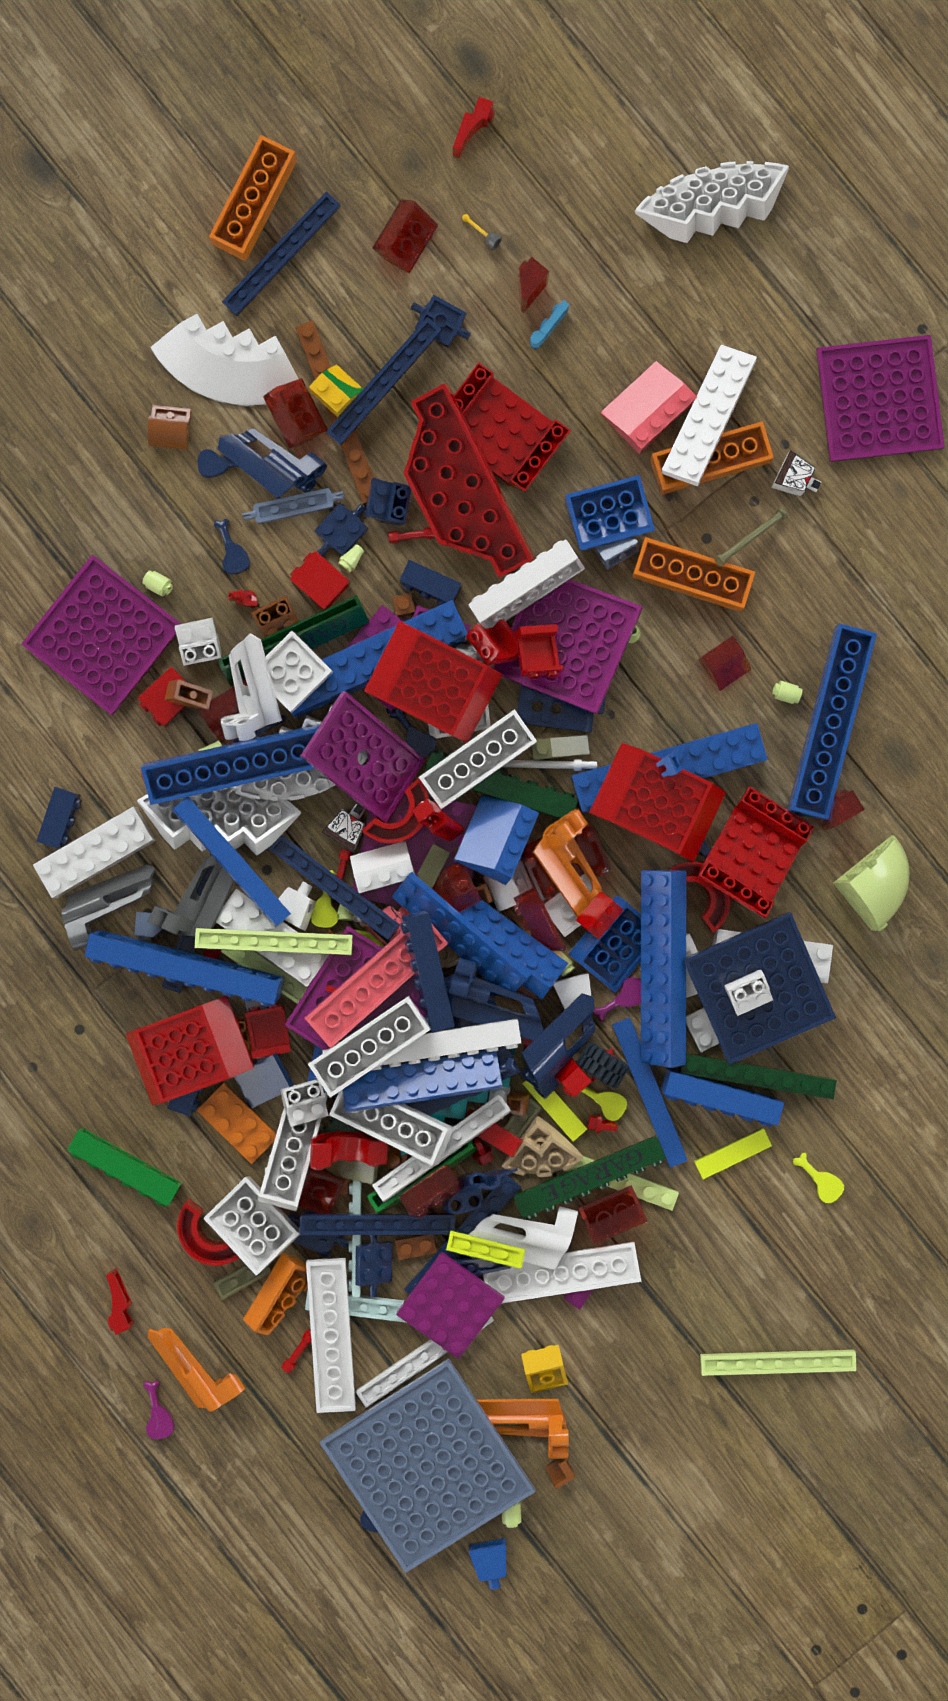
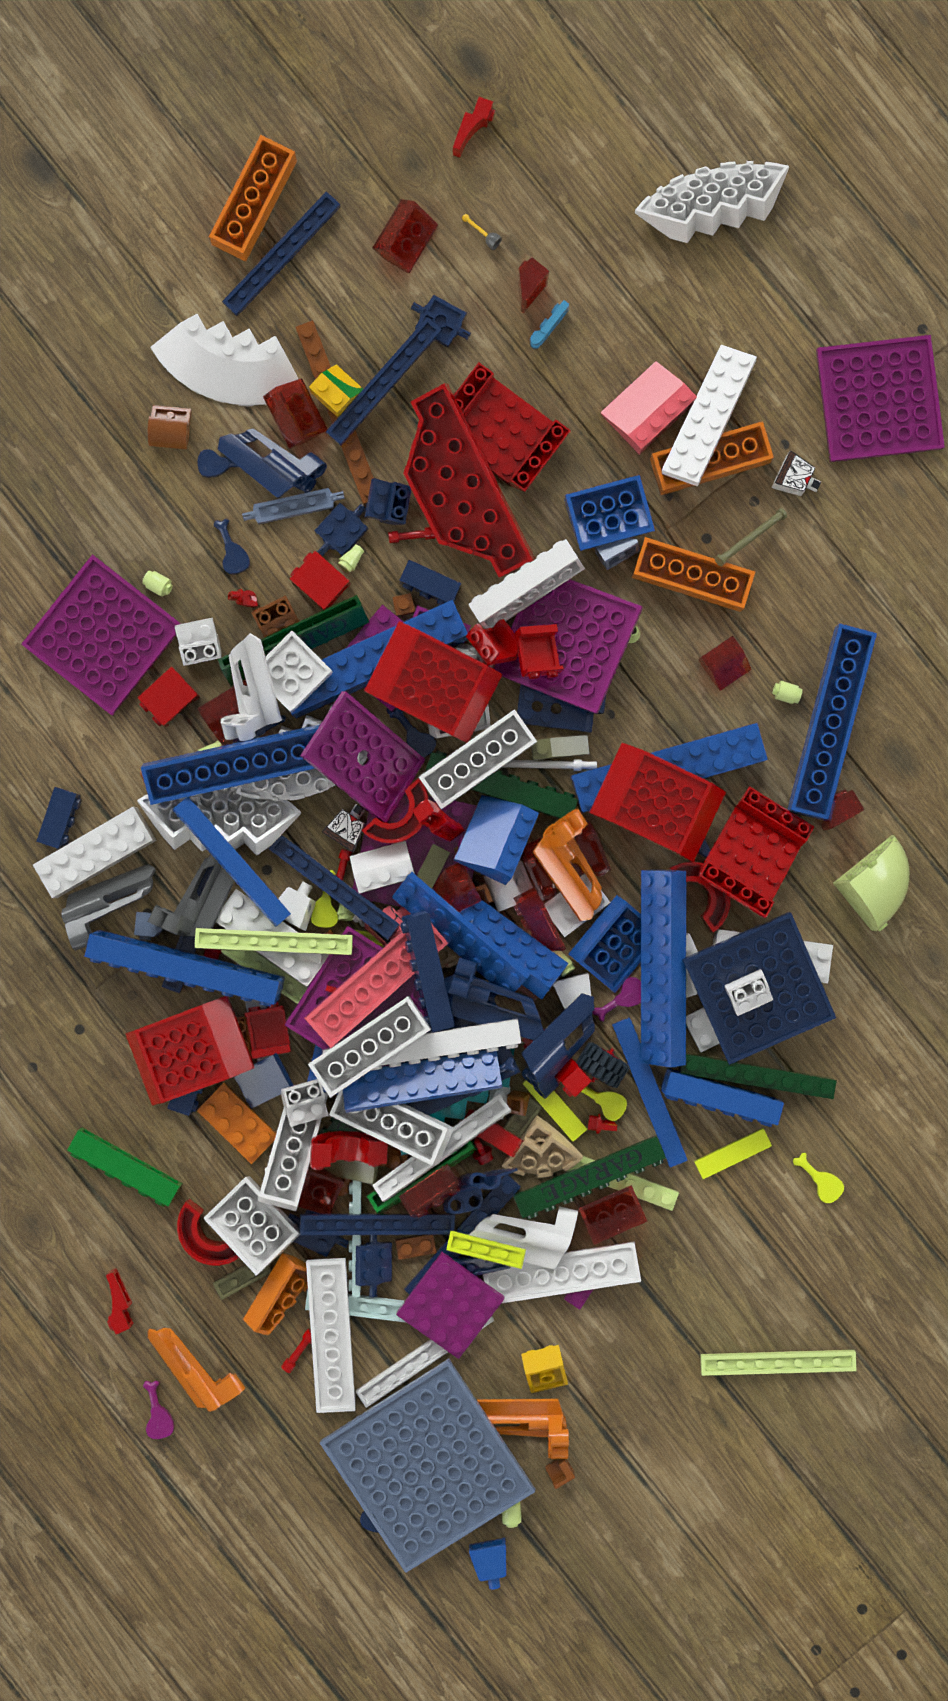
(188, 695): dark orange slope -> none
(599, 915): red brick -> none
(671, 763): blue tile -> none

